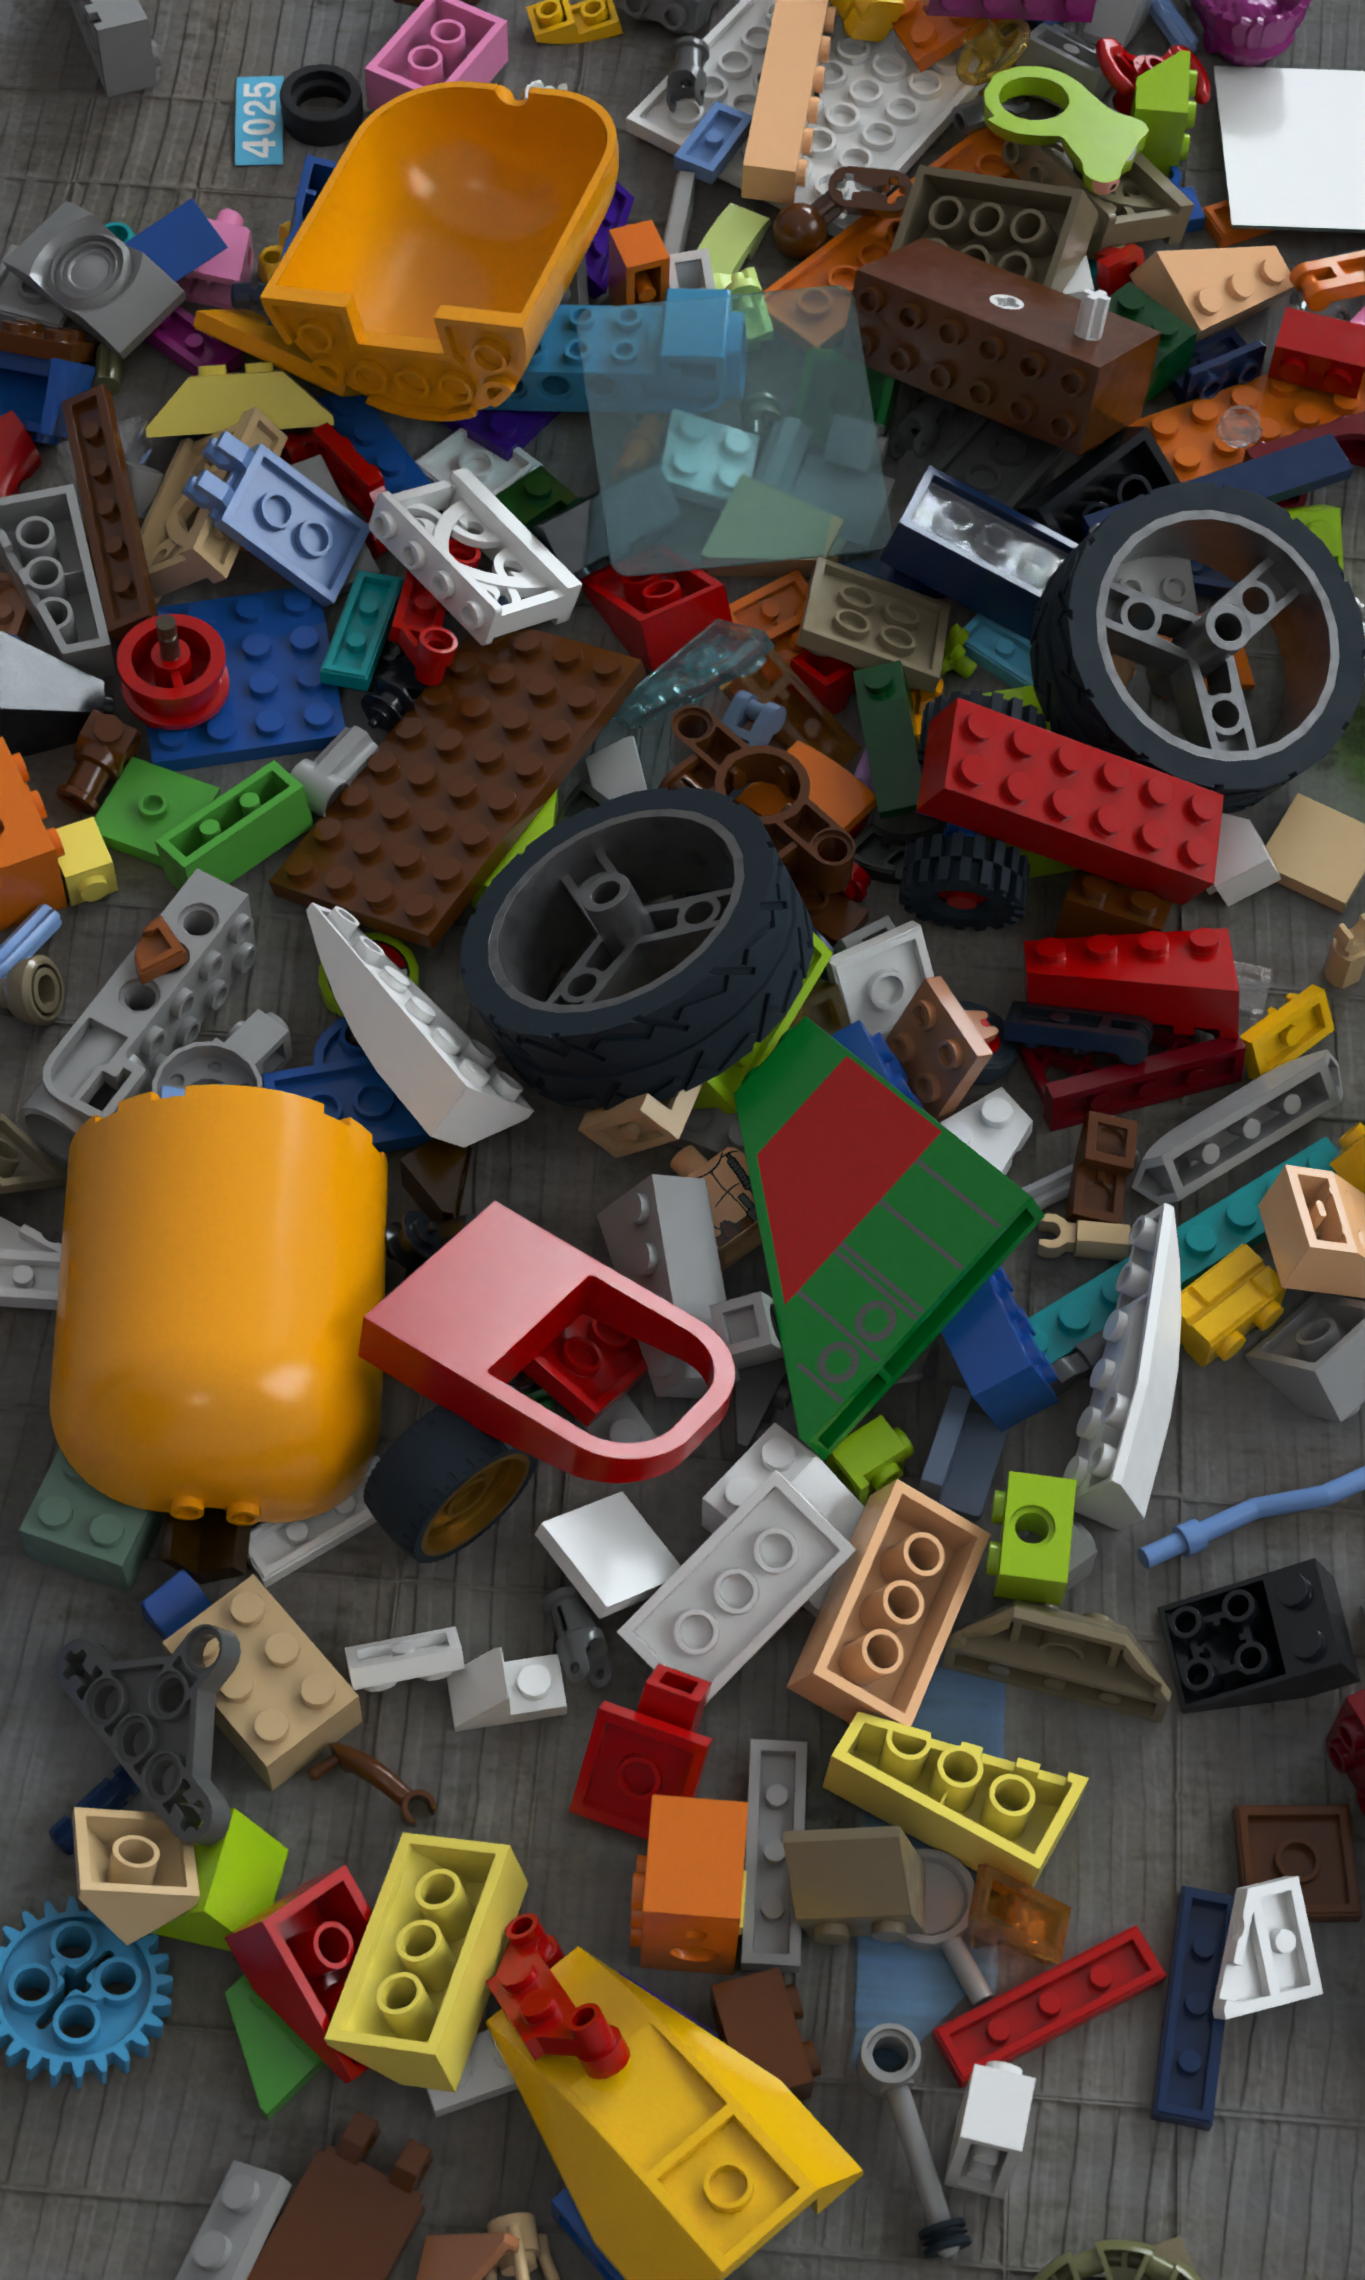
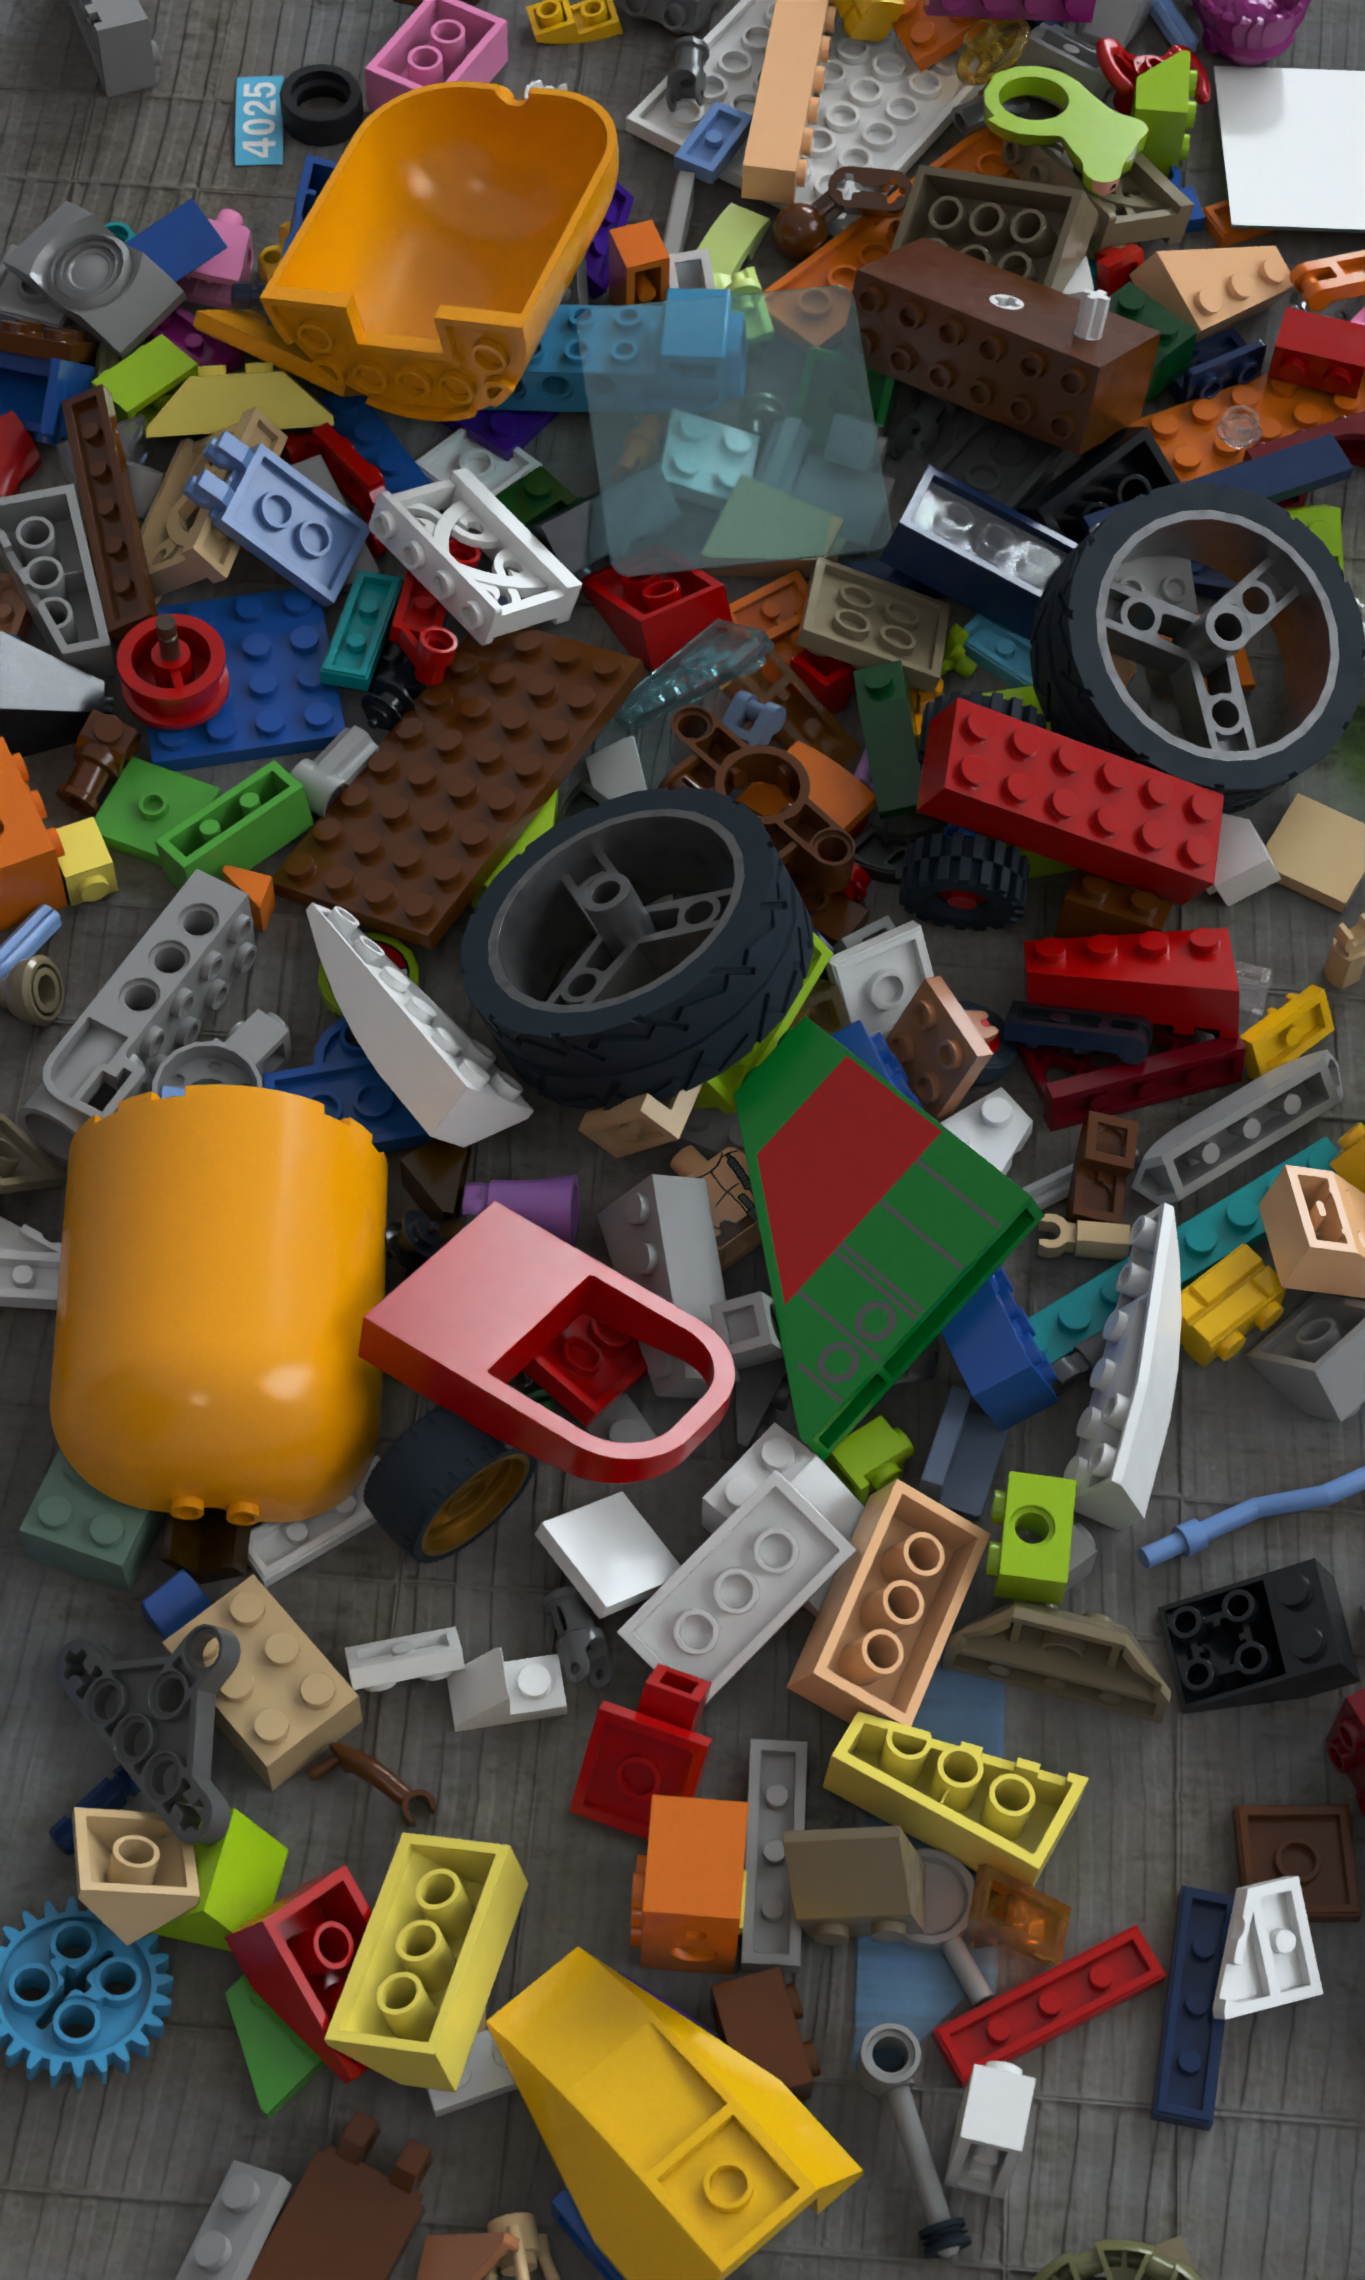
(147, 379): none -> lime brick
(158, 951): dark orange tile -> none
(260, 892): none -> orange slope
(543, 2011): red plate -> none
(544, 1201): none -> medium lavender plant

